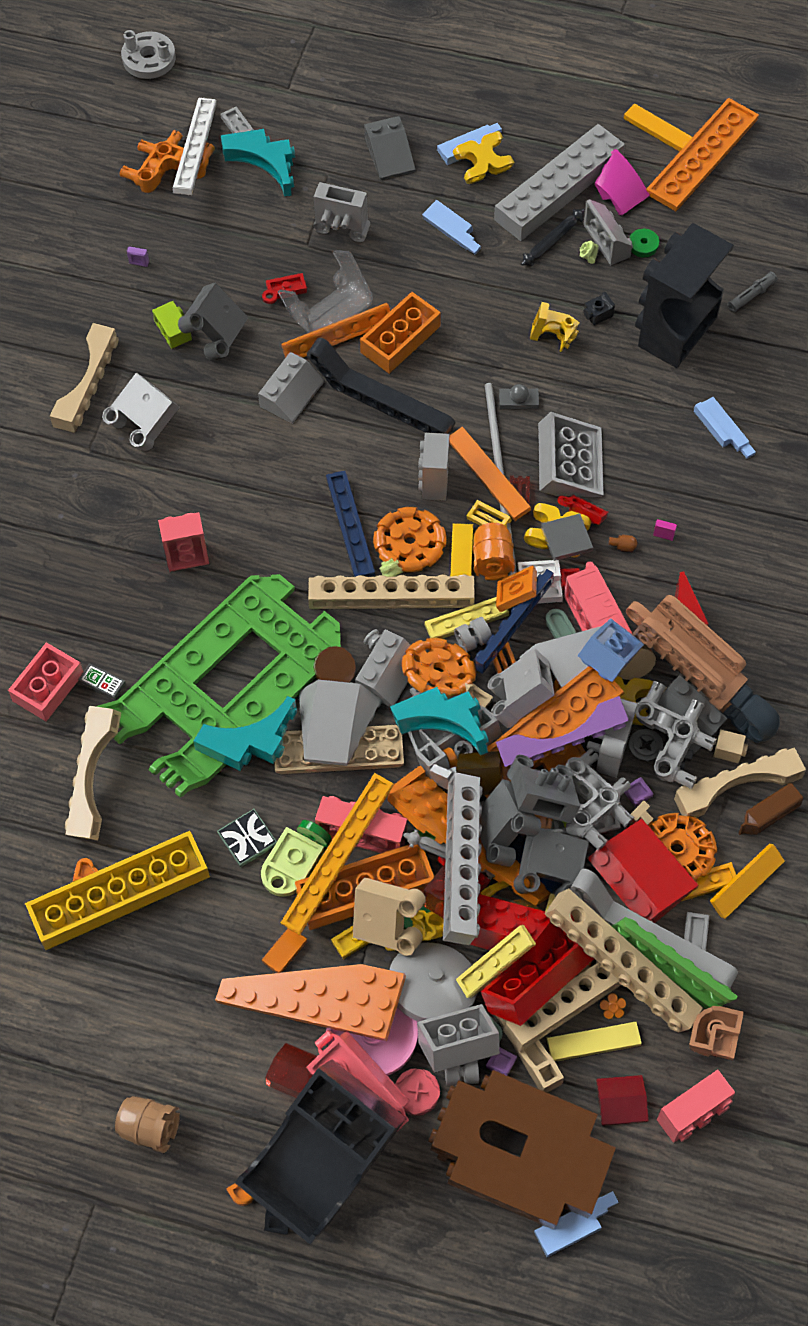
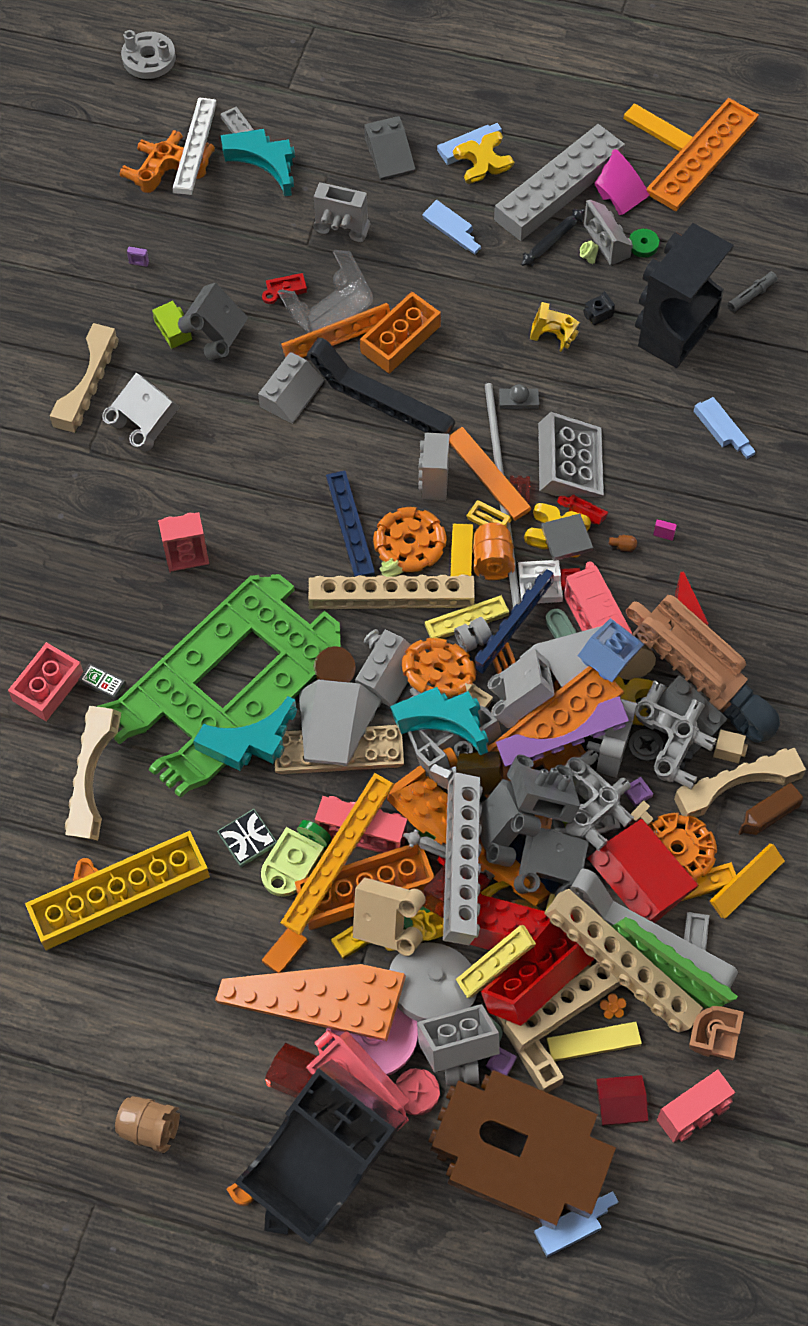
(516, 588): orange tile -> none

